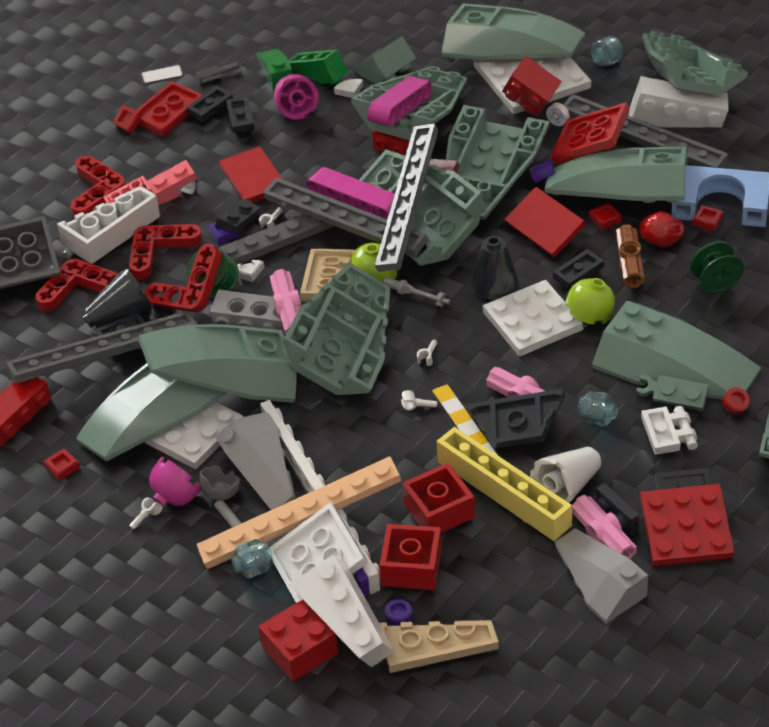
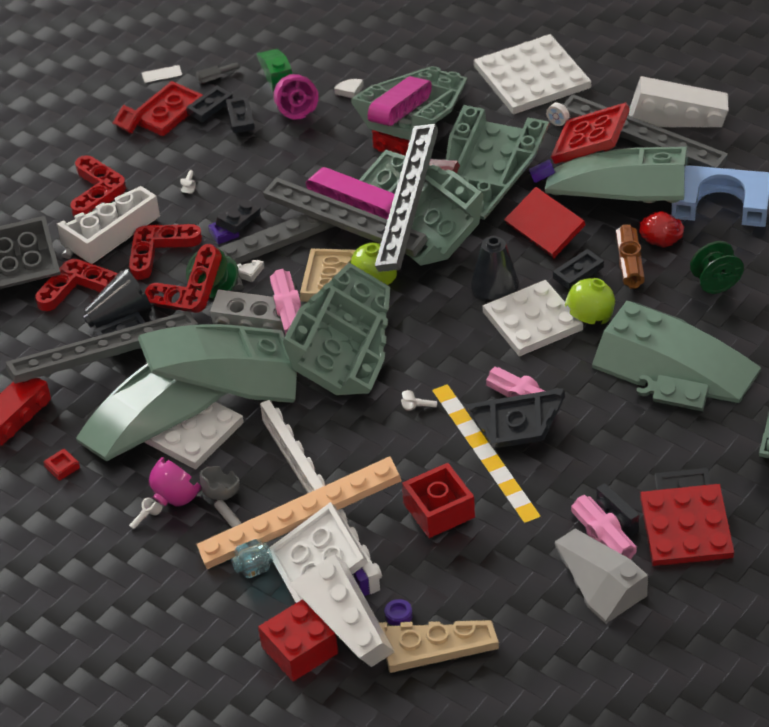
(164, 185): coral slope -> none
(249, 173): red tile -> none
(257, 453): light grey wedge -> none
(269, 219): white hand -> none
(320, 66): green slope -> none
(386, 62): sand green slope -> none
(403, 287): light grey piece -> none
(411, 556): red brick -> none
(427, 353): white hand -> none
(505, 484): light yellow brick -> none
(507, 33): sand green wedge -> none
(531, 86): red brick -> none
(567, 472): white cone -> none
(597, 408): clear light blue head -> none
(605, 216): red tile -> none
(606, 51): clear light blue head -> none
(661, 429): white plate -> none
(691, 66): sand green wedge -> none
(707, 218): red tile -> none
(736, 400): red tile -> none

